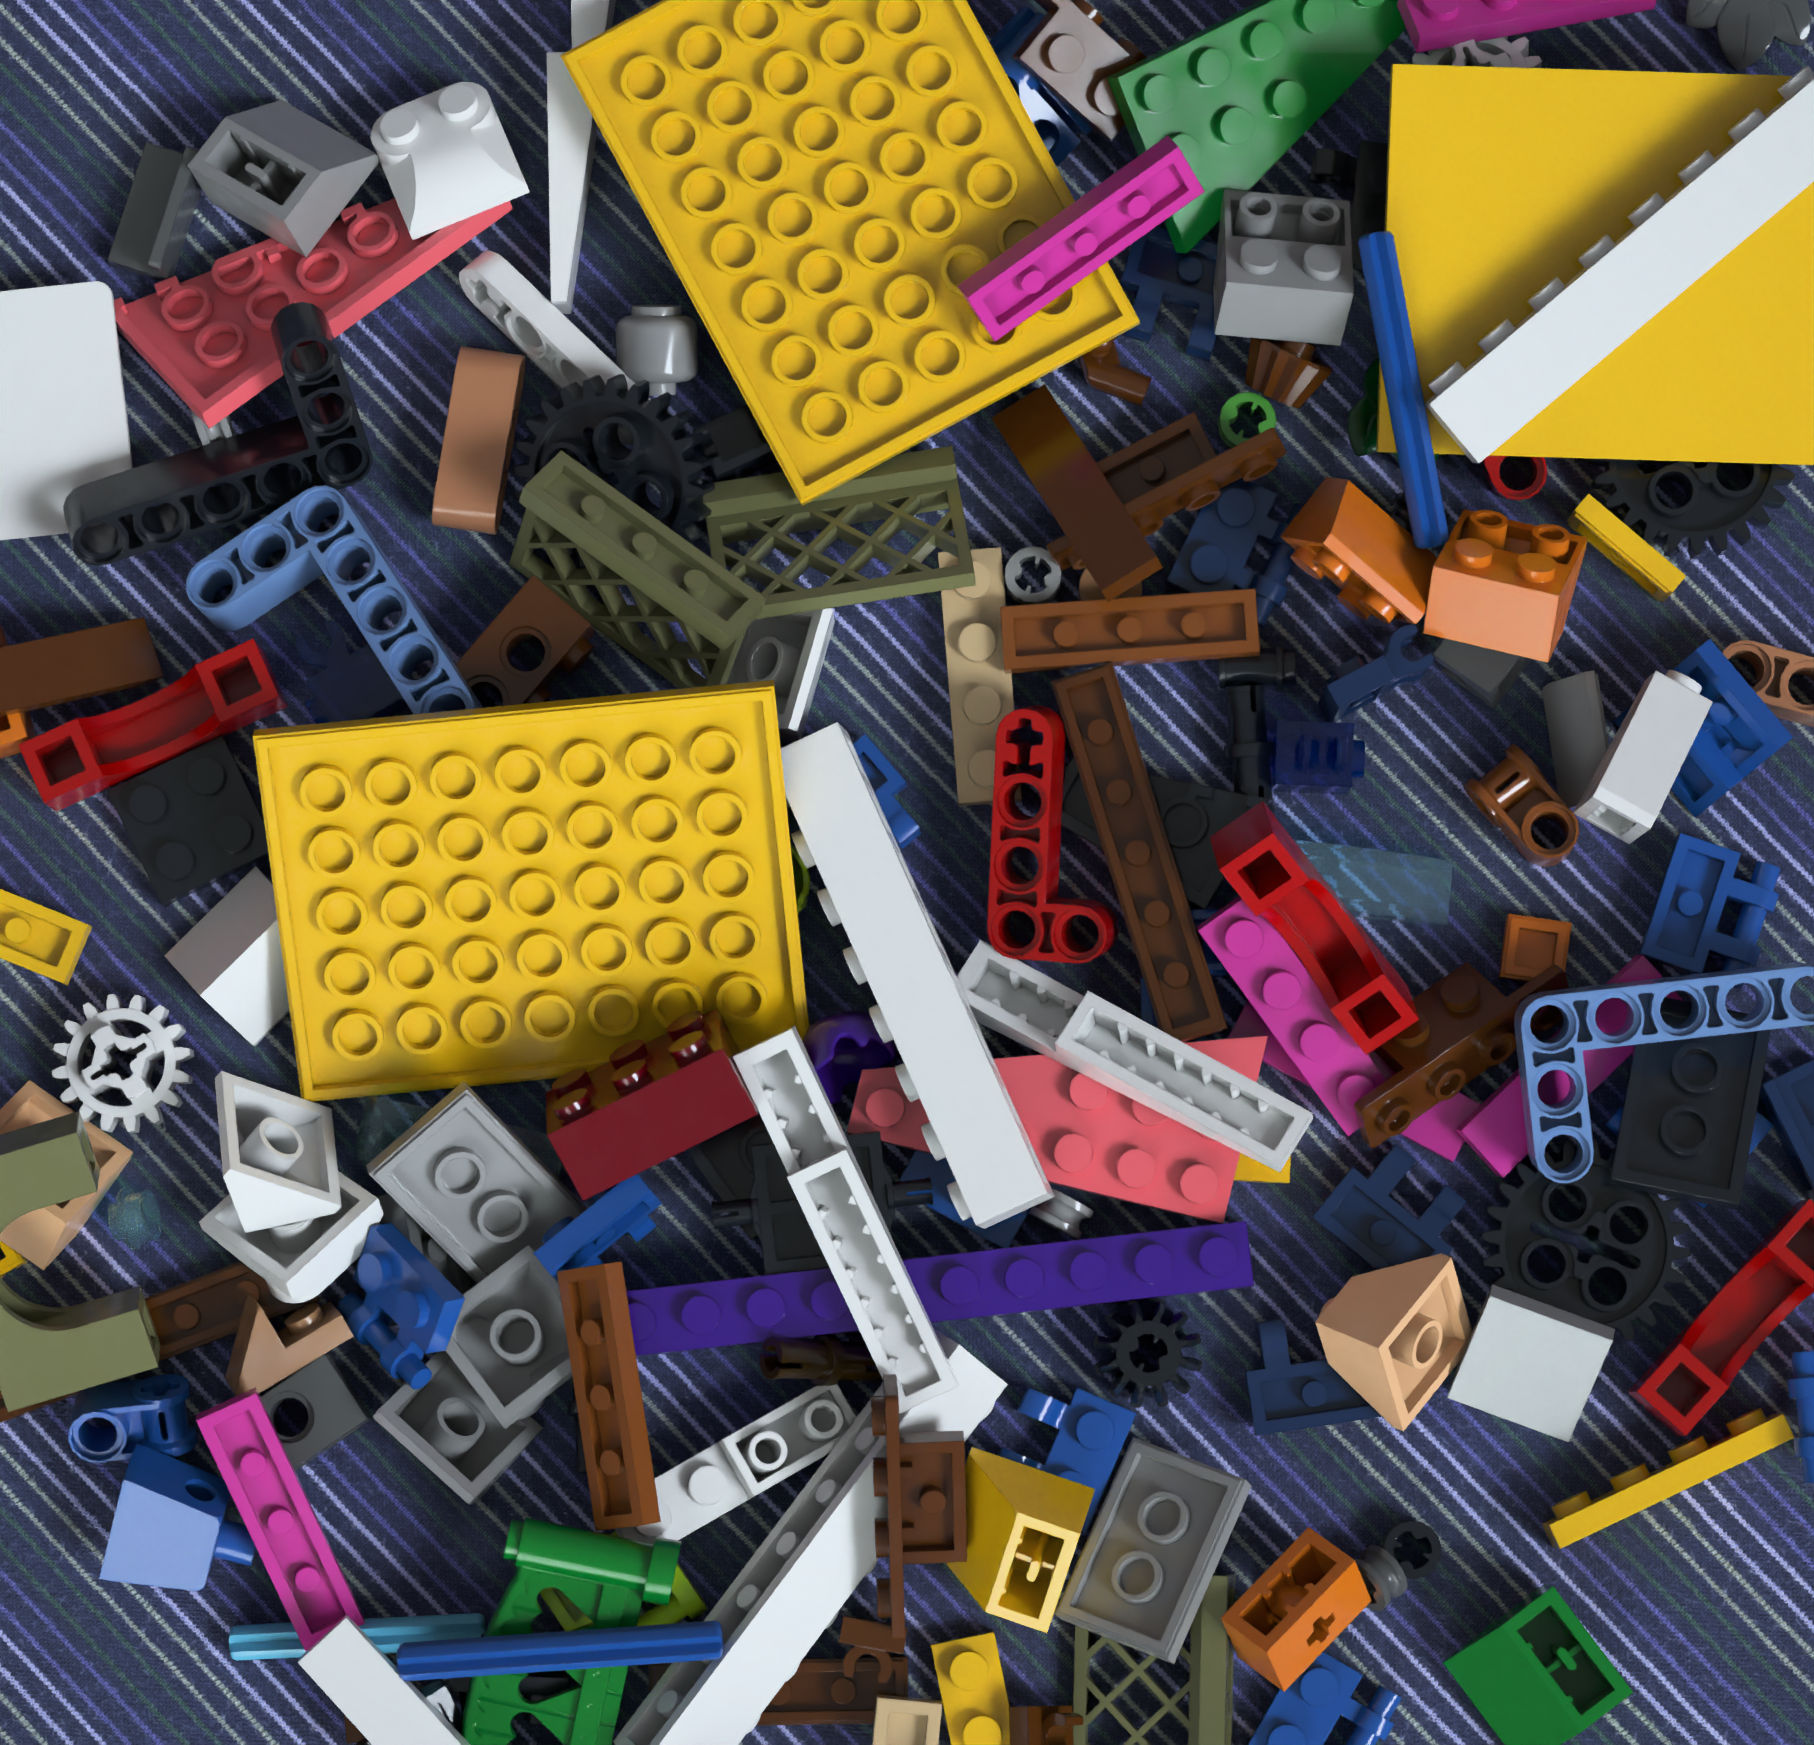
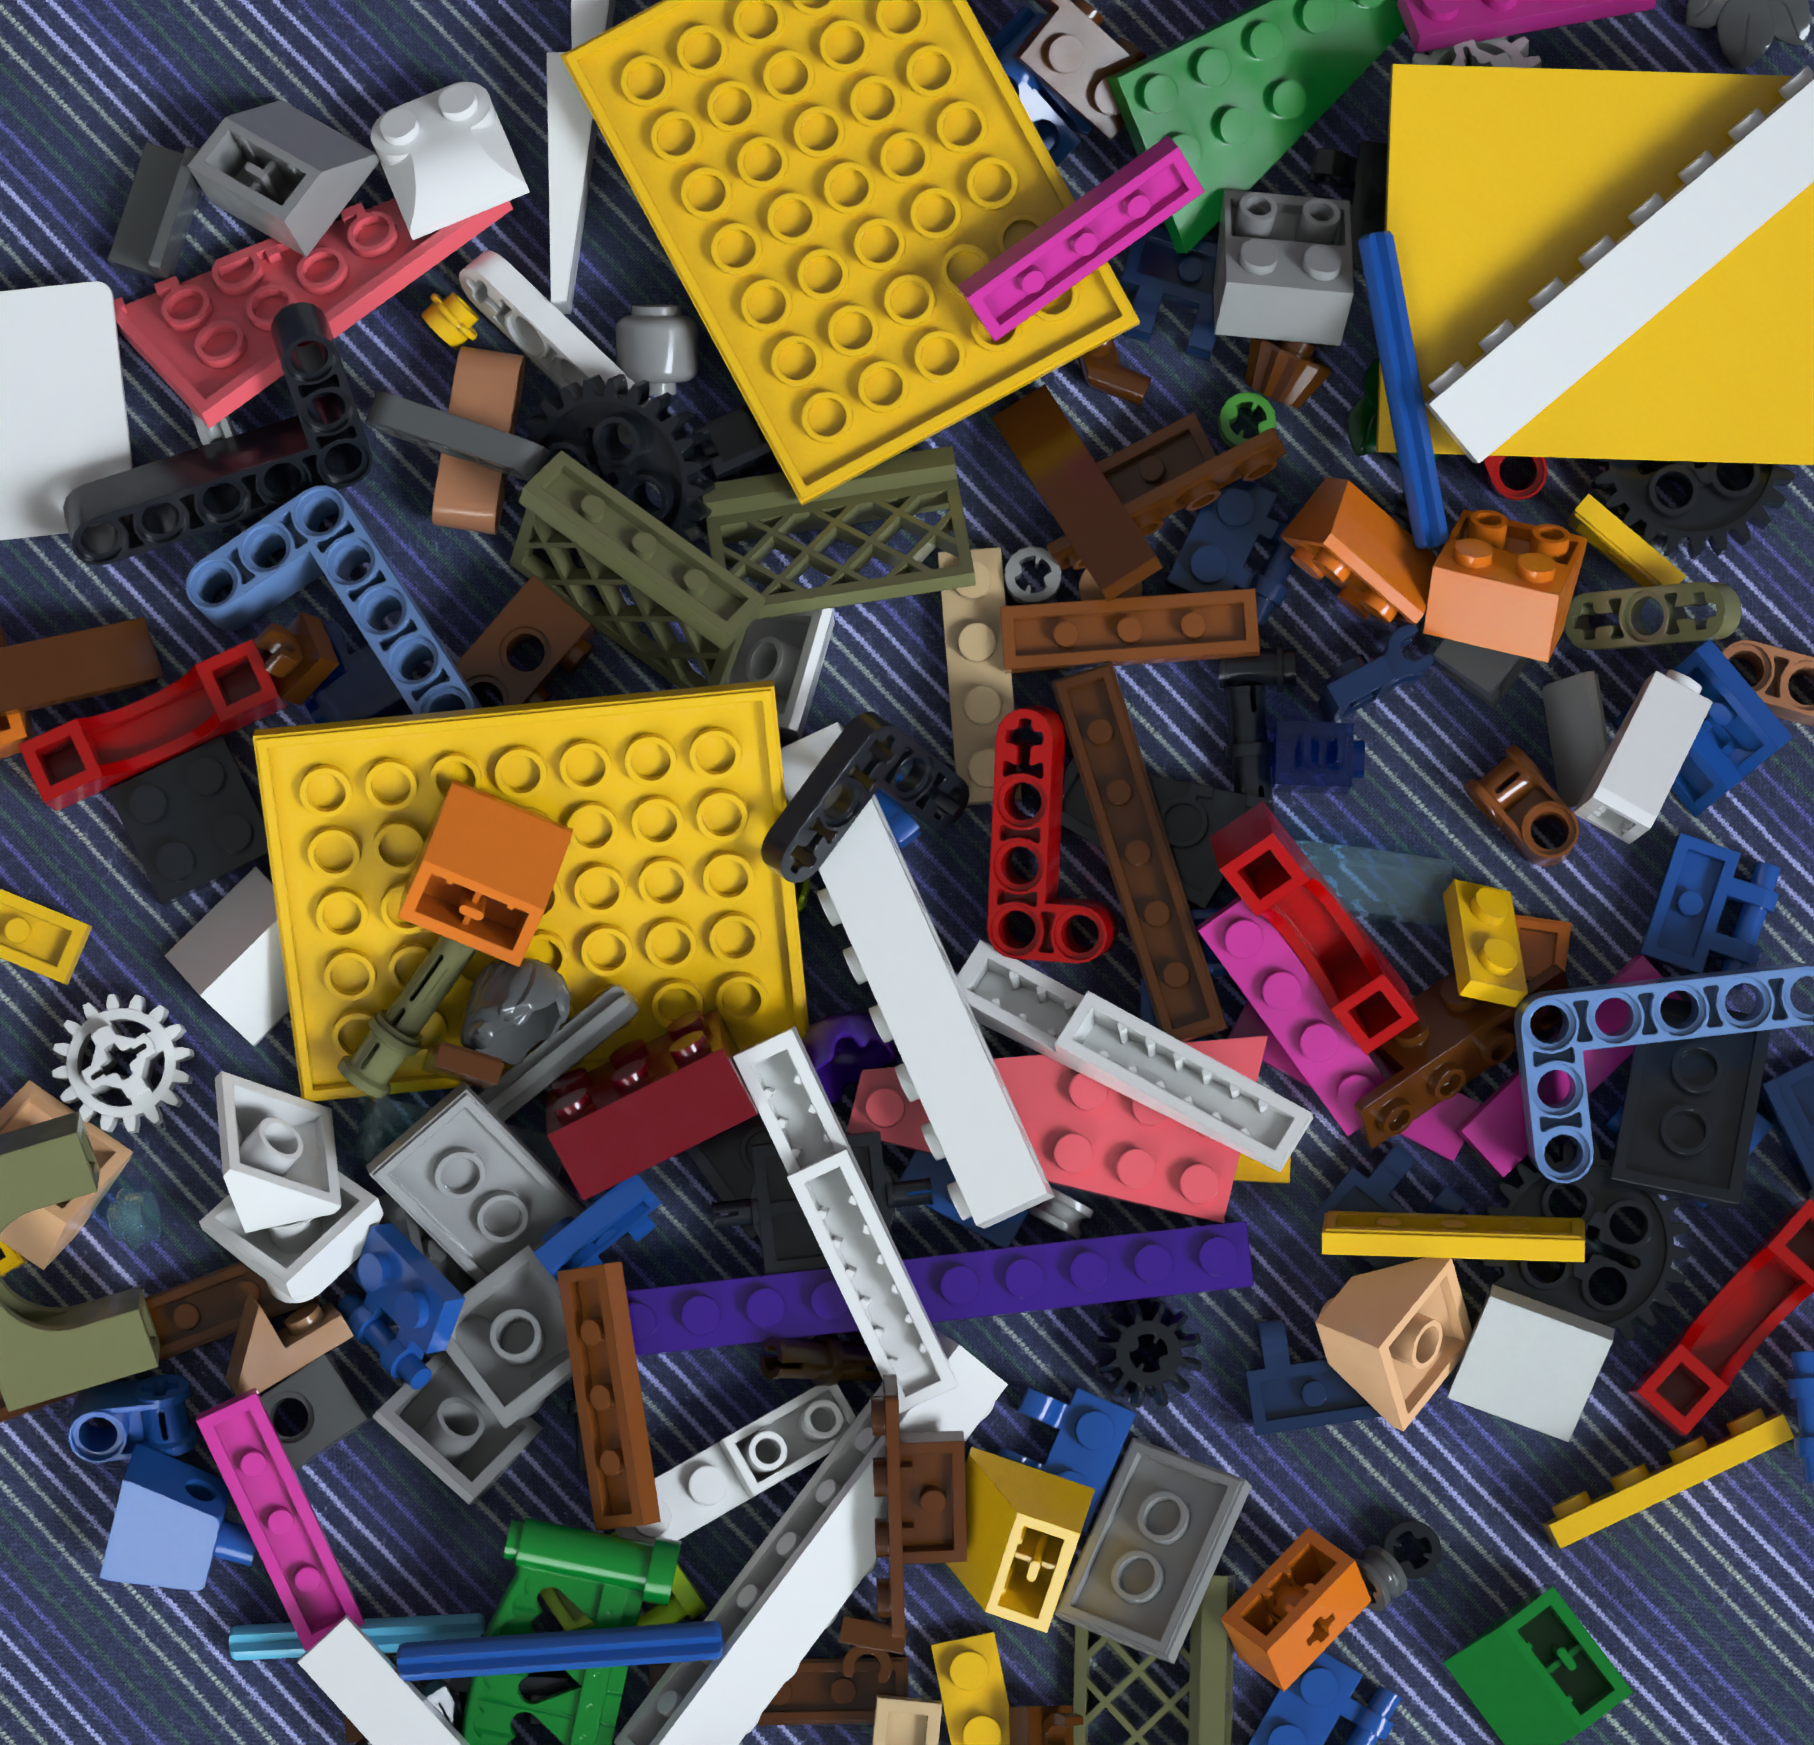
(297, 656): none -> reddish brown tile
(397, 1030): none -> olive pin
(451, 319): none -> yellow plate
(456, 436): none -> dark grey beam
(463, 1065): none -> reddish brown tile
(485, 873): none -> orange slope
(514, 1009): none -> dark grey hair
(561, 1053): none -> light grey axle
(875, 769): none -> black beam
(1454, 1236): none -> yellow tile
(1485, 943): none -> yellow plate
(1674, 627): none -> olive beam

